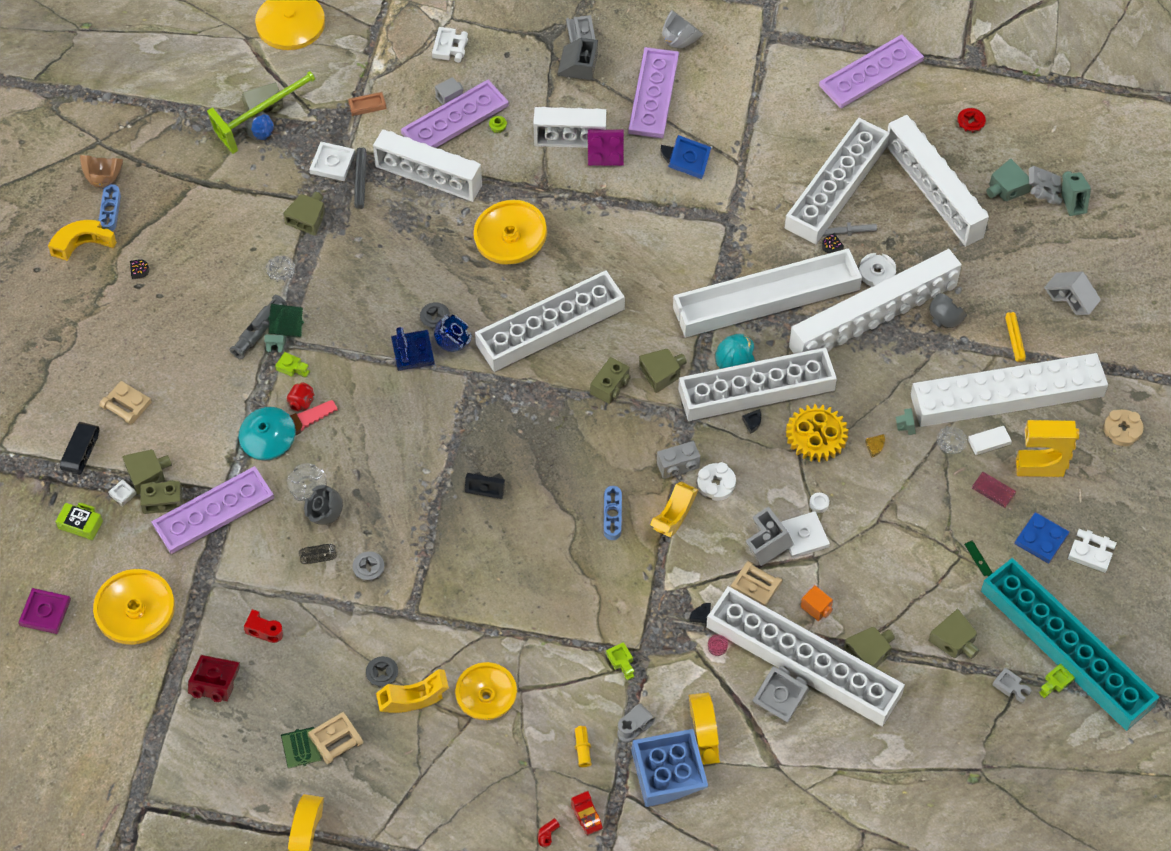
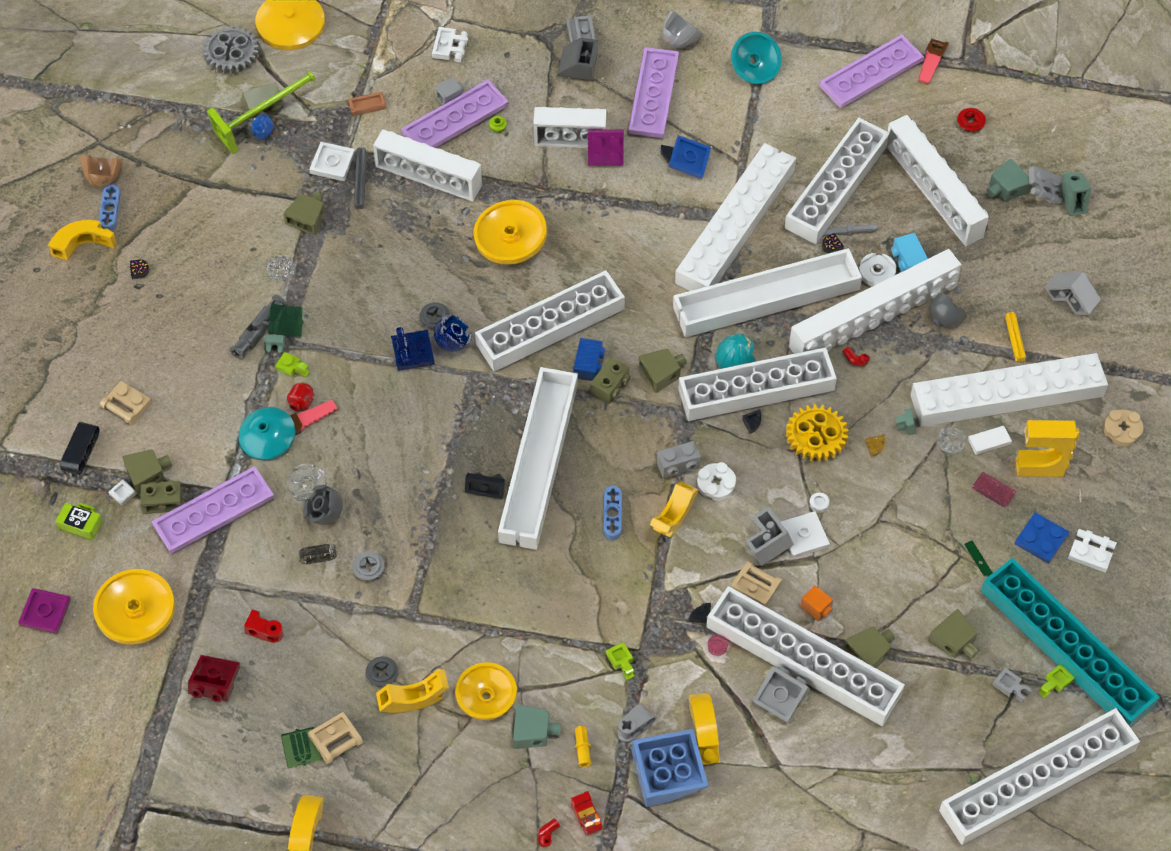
(241, 52): none -> light grey gear
(532, 727): none -> sand green torso
(538, 458): none -> white piece
(588, 358): none -> blue brick
(735, 219): none -> white piece
(763, 51): none -> teal dish
(861, 360): none -> red arm
(908, 251): none -> medium azure brick
(932, 59): none -> coral piece
(1038, 776): none -> white brick

